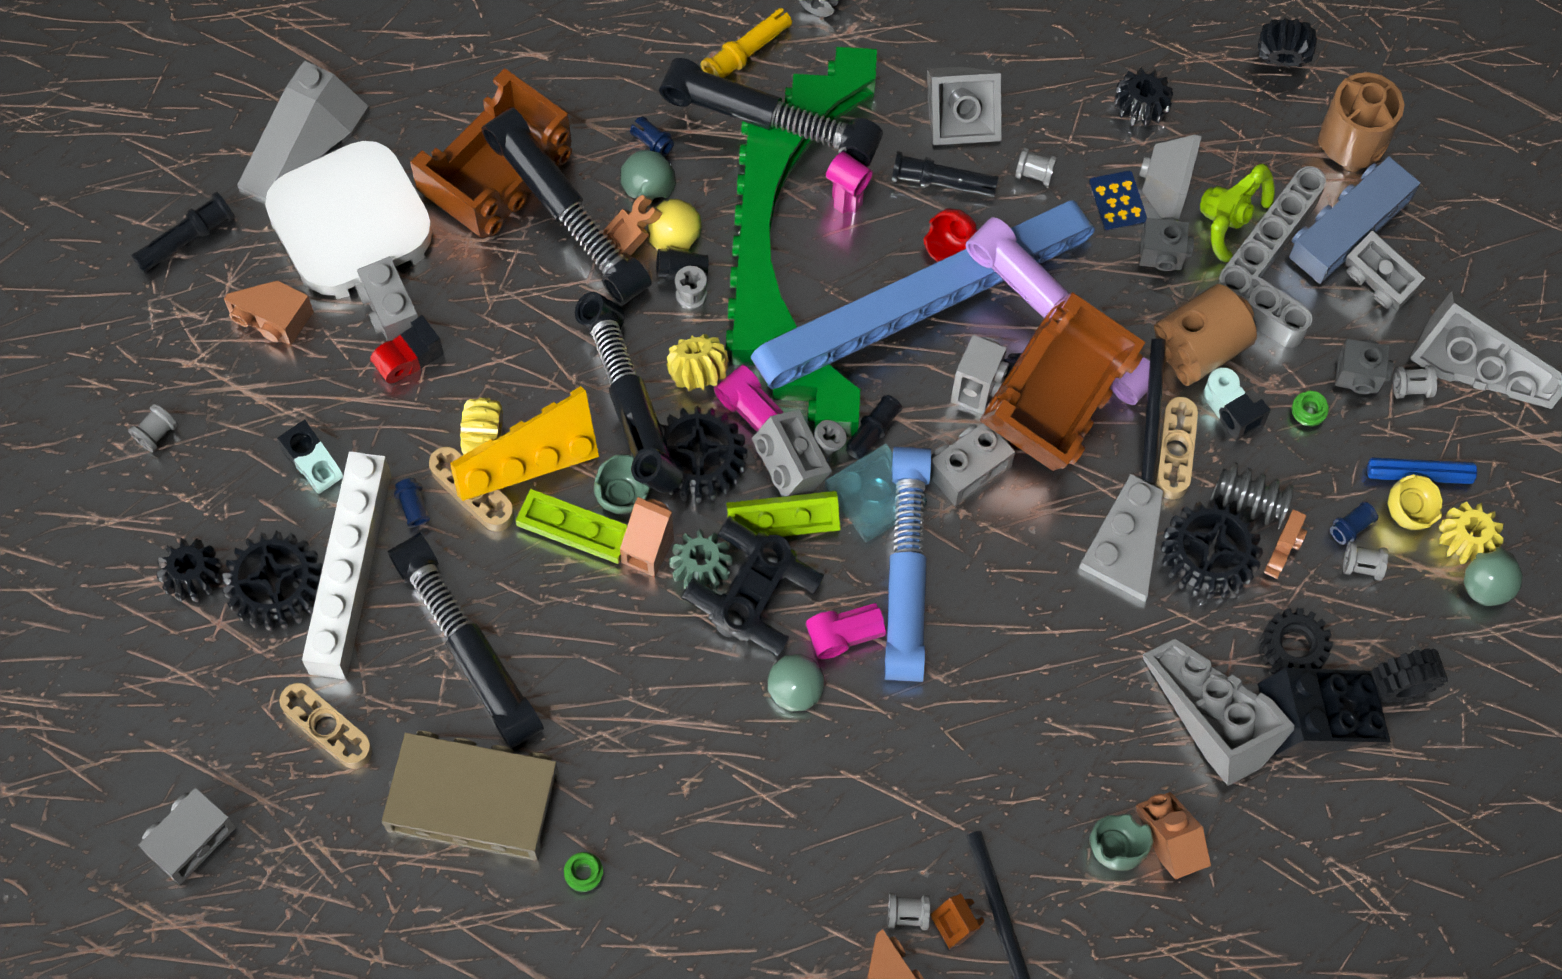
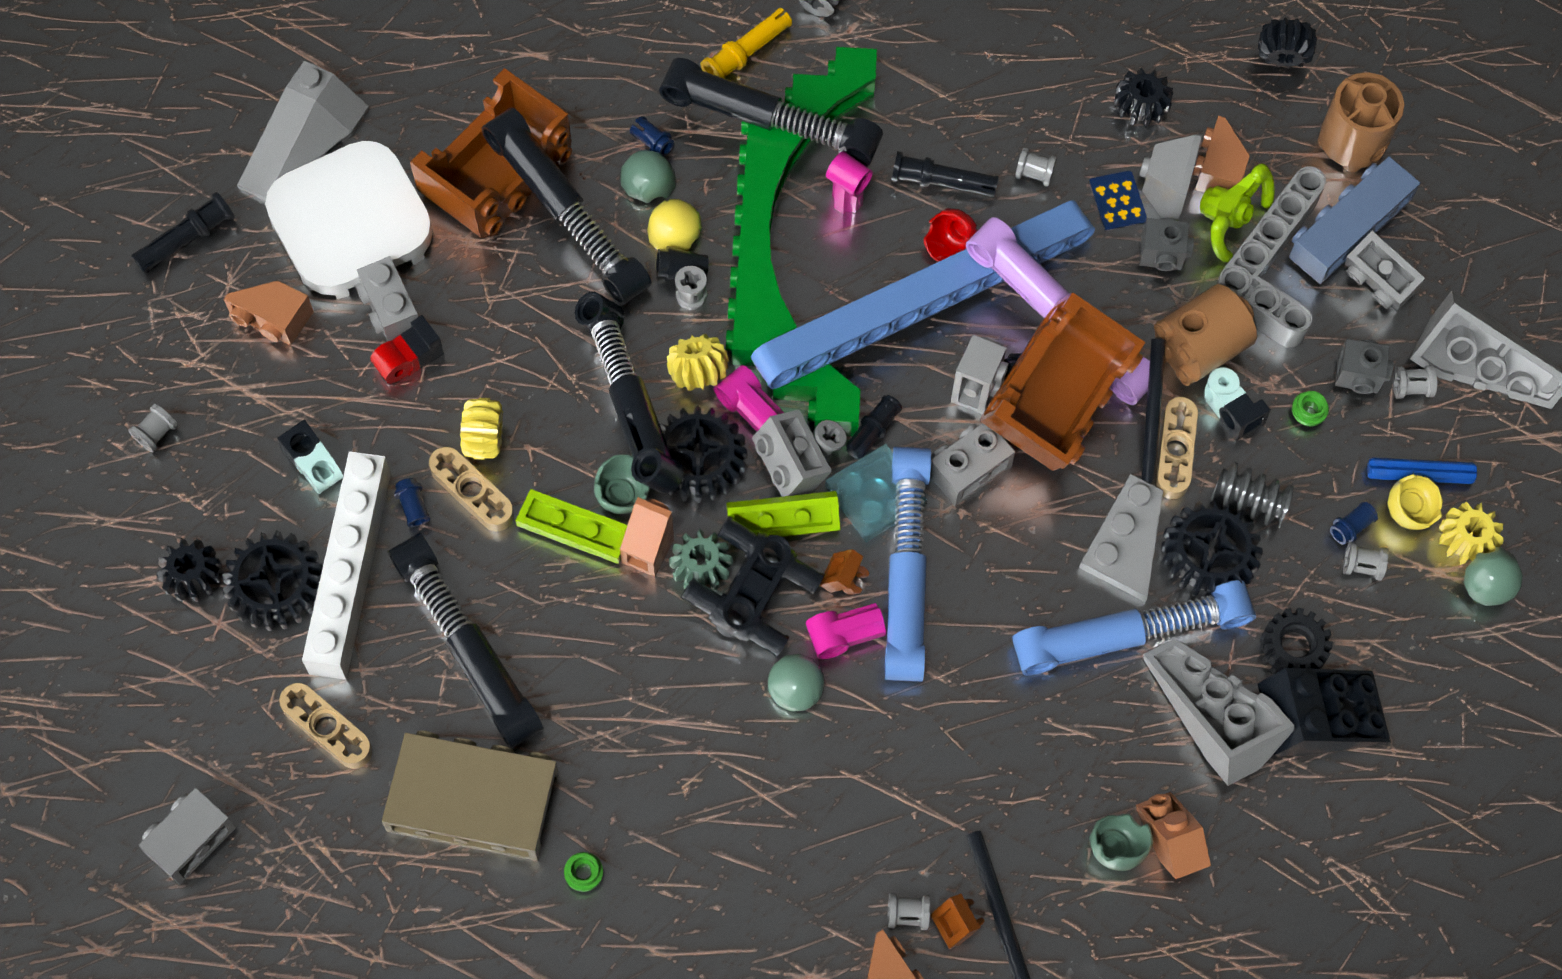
(542, 445): yellow wing -> none
(628, 227): nougat plate -> none
(841, 572): none -> dark orange tile
(964, 105): light grey slope -> none
(1044, 648): none -> medium blue piece
(1224, 160): none -> nougat slope
(1290, 537): nougat plate -> none
(1409, 675): black tyre -> none

